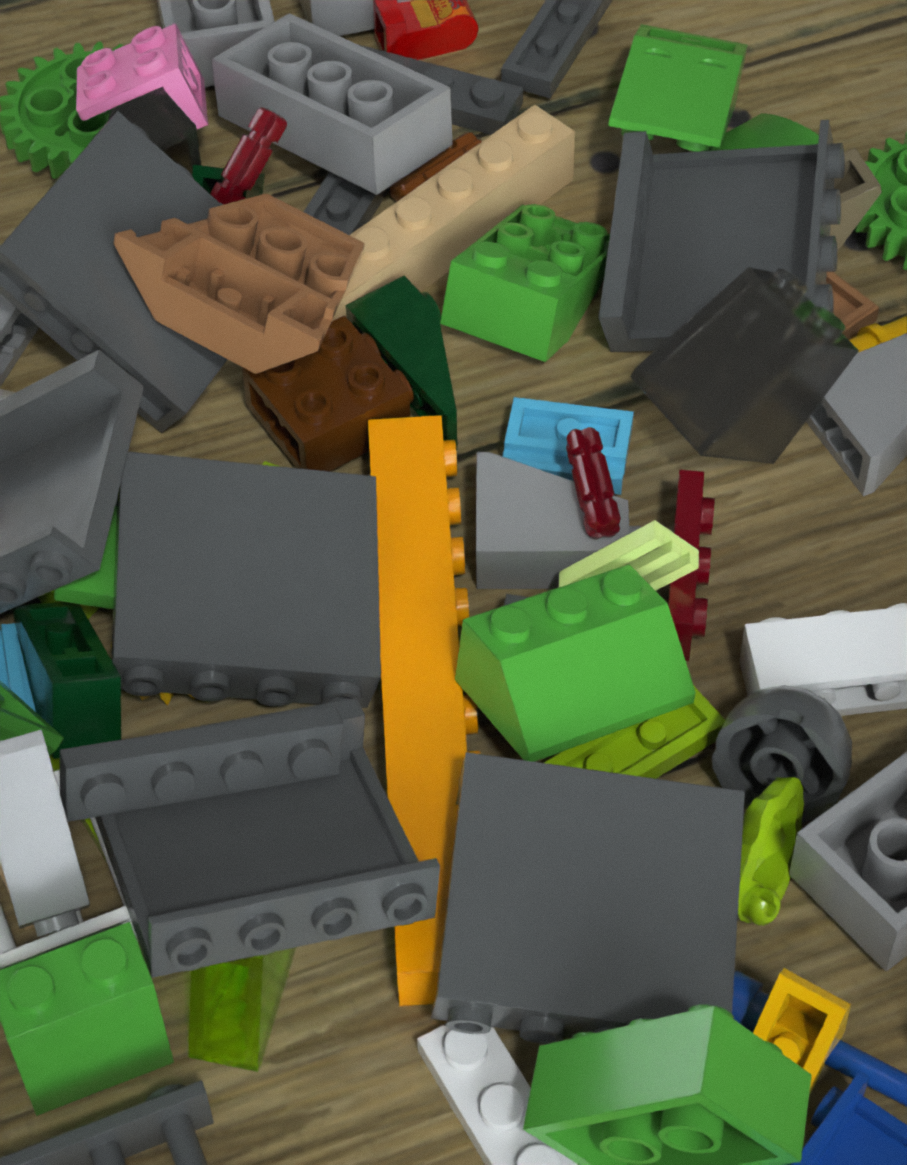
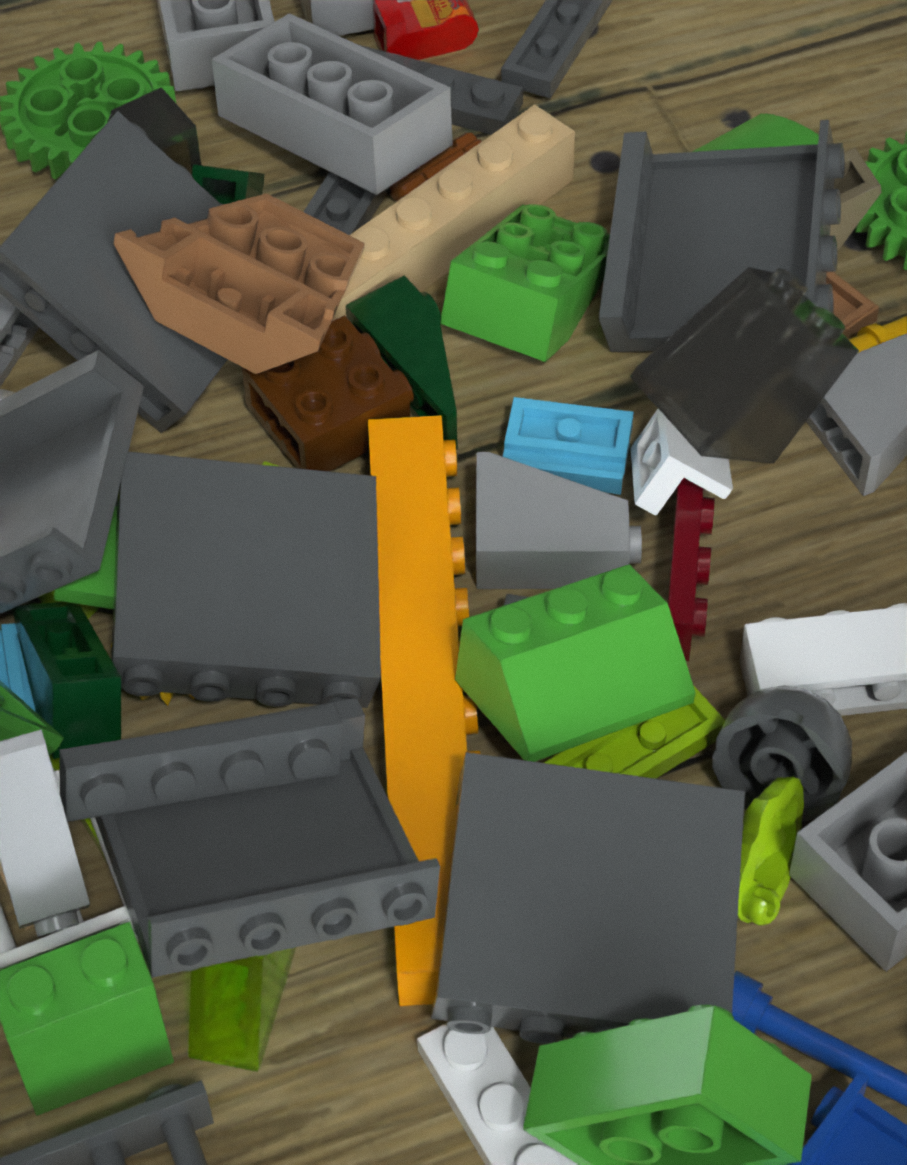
(149, 62): bright pink bracket -> none
(249, 156): dark red axle -> none
(593, 483): dark red axle -> none
(657, 567): yellowish green tile -> none
(664, 458): none -> white panel
(679, 87): bright green slope -> none
(803, 1022): yellow slope -> none

